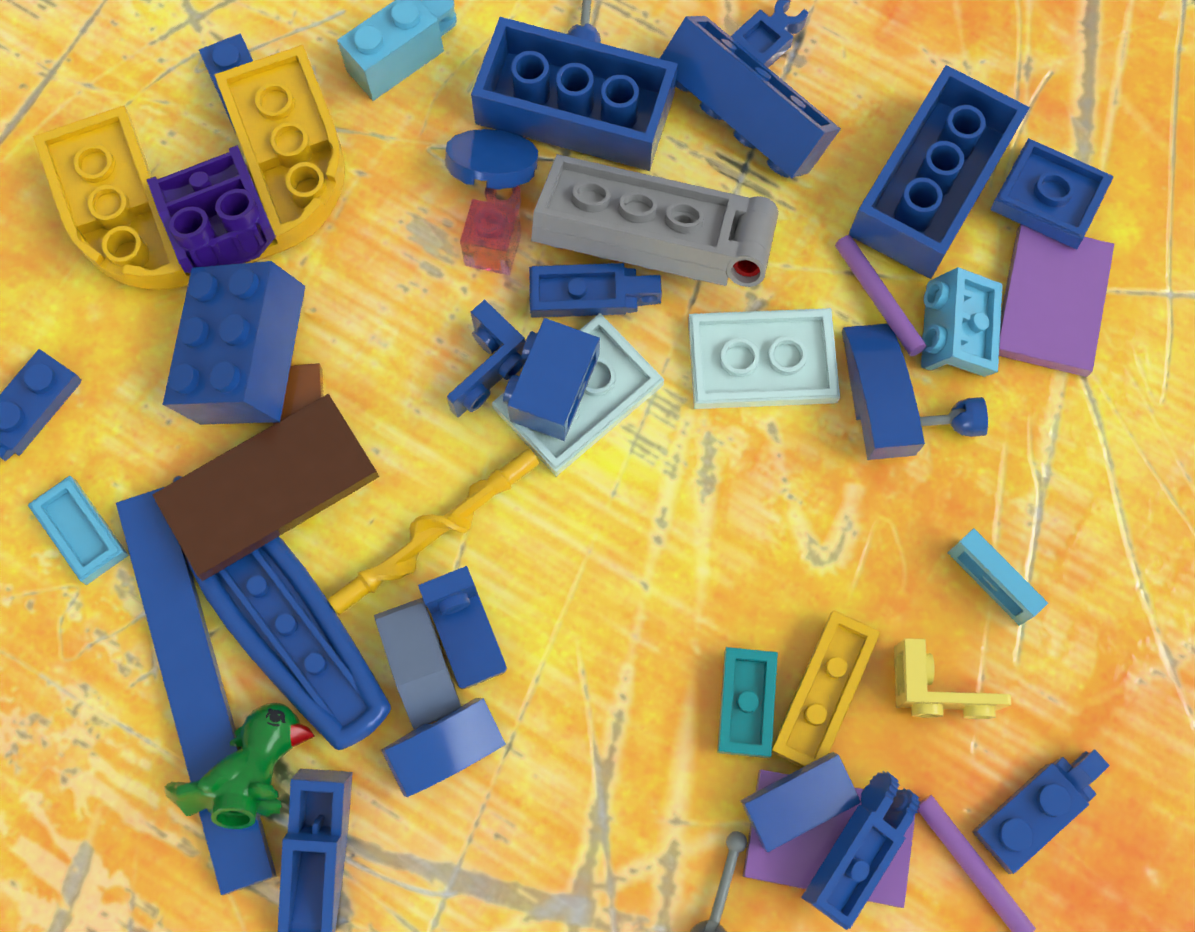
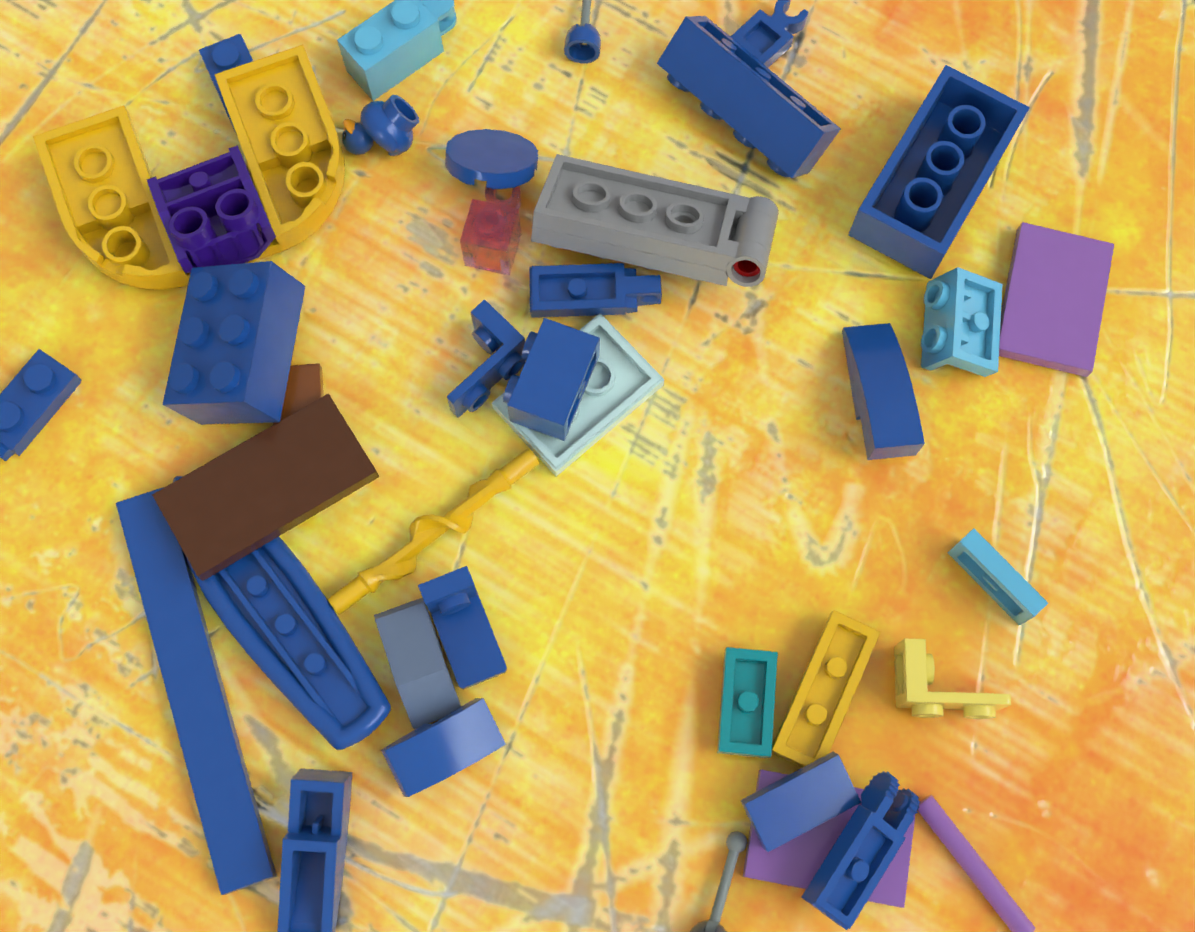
(78, 530): medium azure tile -> none
(242, 781): green animal -> none
(383, 122): none -> blue animal
(574, 93): blue brick -> none
(763, 358): light aqua tile -> none
(880, 296): medium lavender bar -> none
(966, 417): blue hinge -> none
(1040, 810): blue hinge -> none
(1052, 193): blue tile -> none

